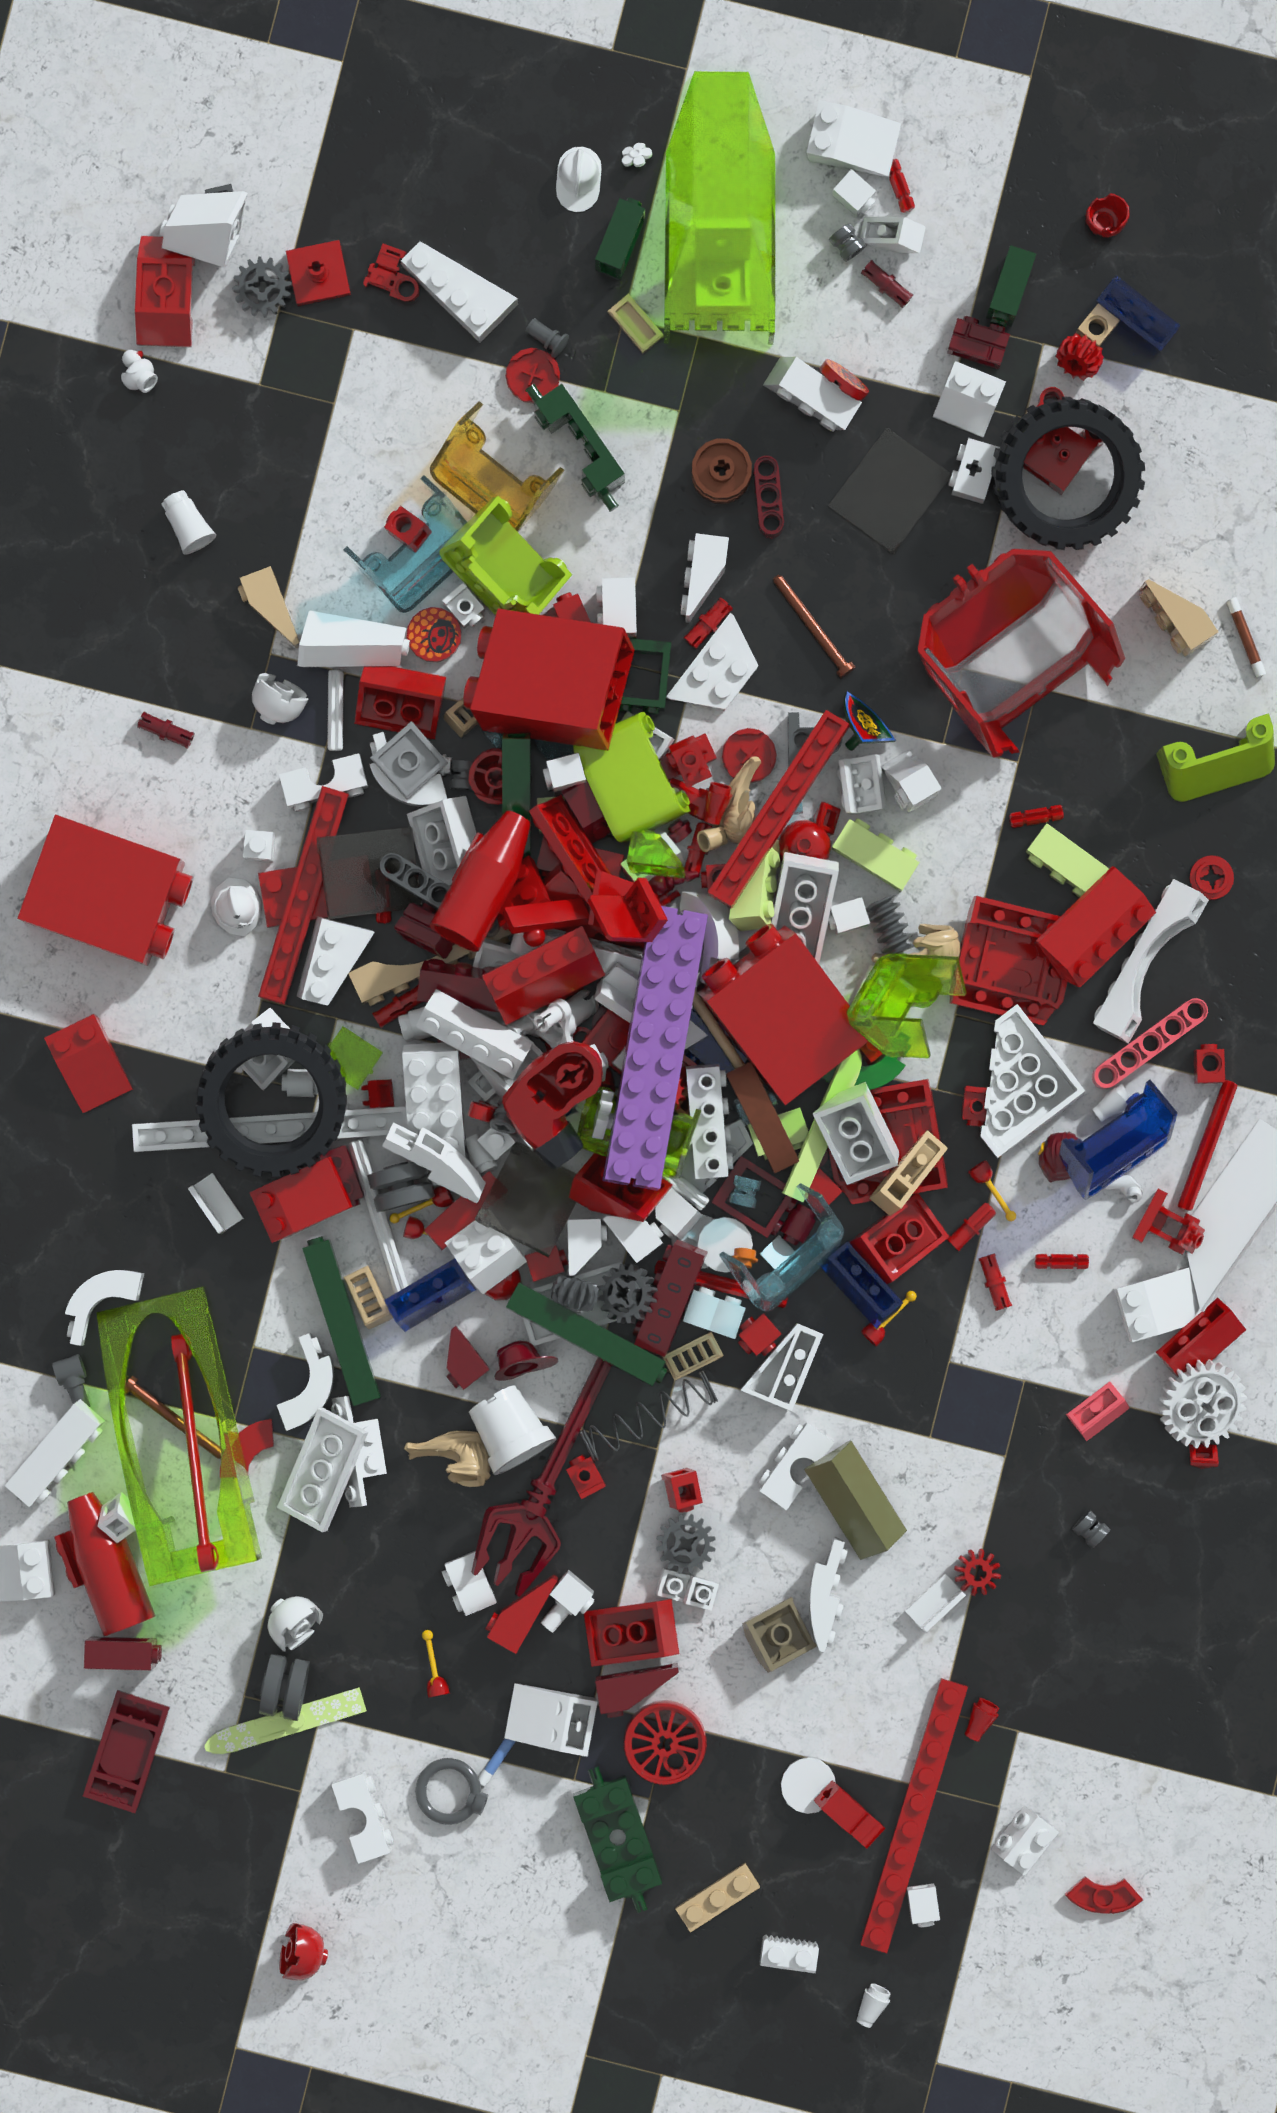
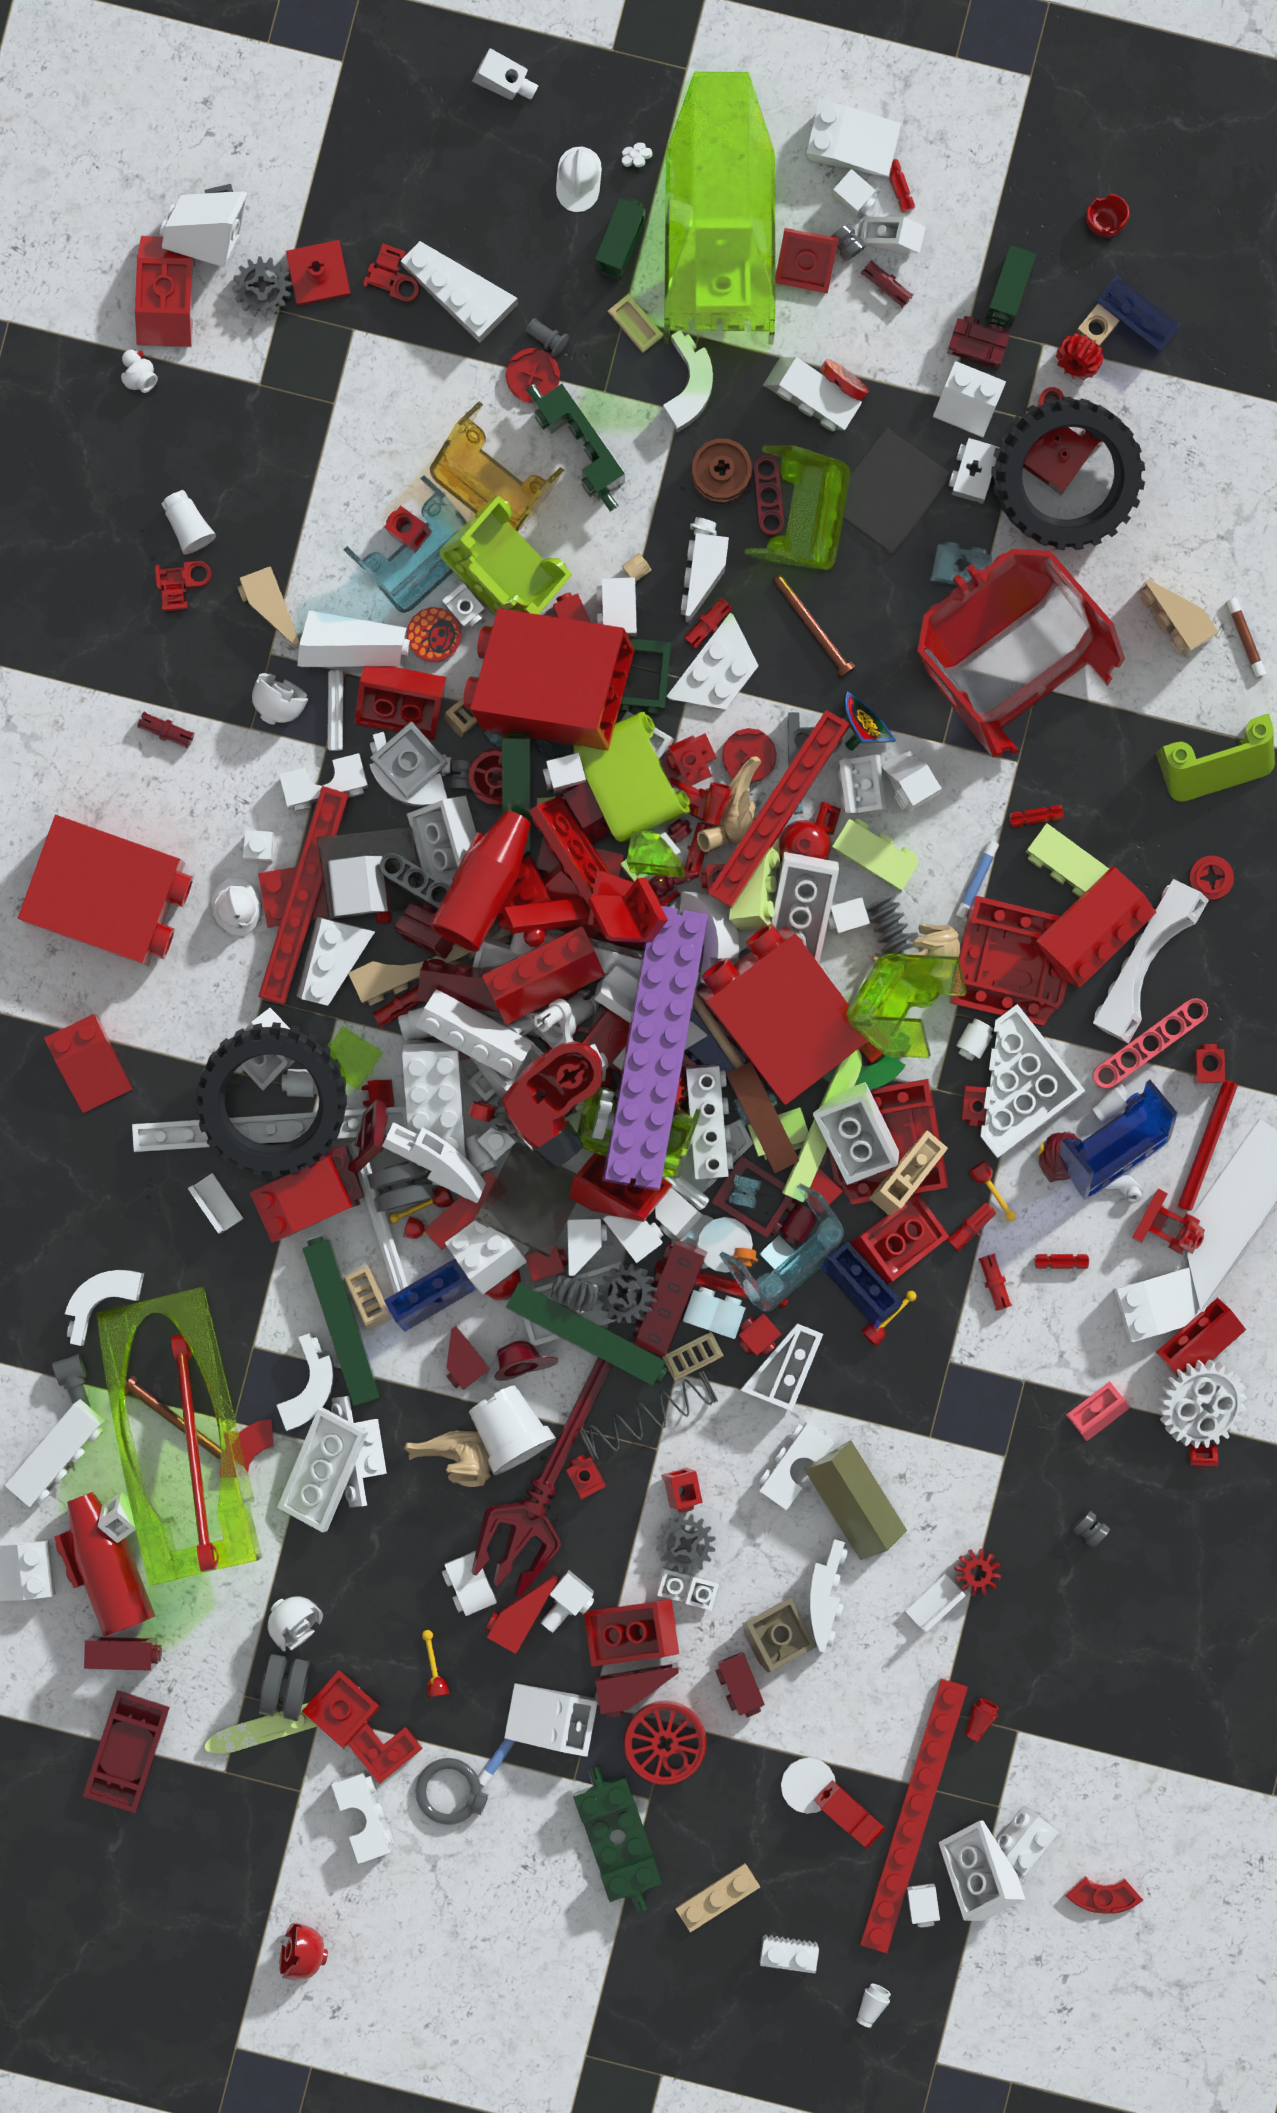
(174, 580): none -> red piece
(341, 1709): none -> red tile
(357, 885): none -> white slope
(370, 1135): none -> dark red wing
(384, 1758): none -> red plate
(492, 76): none -> white torso
(636, 567): none -> tan hose
(692, 401): none -> arch
(703, 526): none -> white plate
(741, 1684): none -> dark red brick
(806, 260): none -> red tile
(814, 511): none -> clear neon green windscreen
(949, 553): none -> clear light blue brick
(974, 1039): none -> white brick
(977, 879): none -> medium blue bar
(980, 1873): none -> white slope

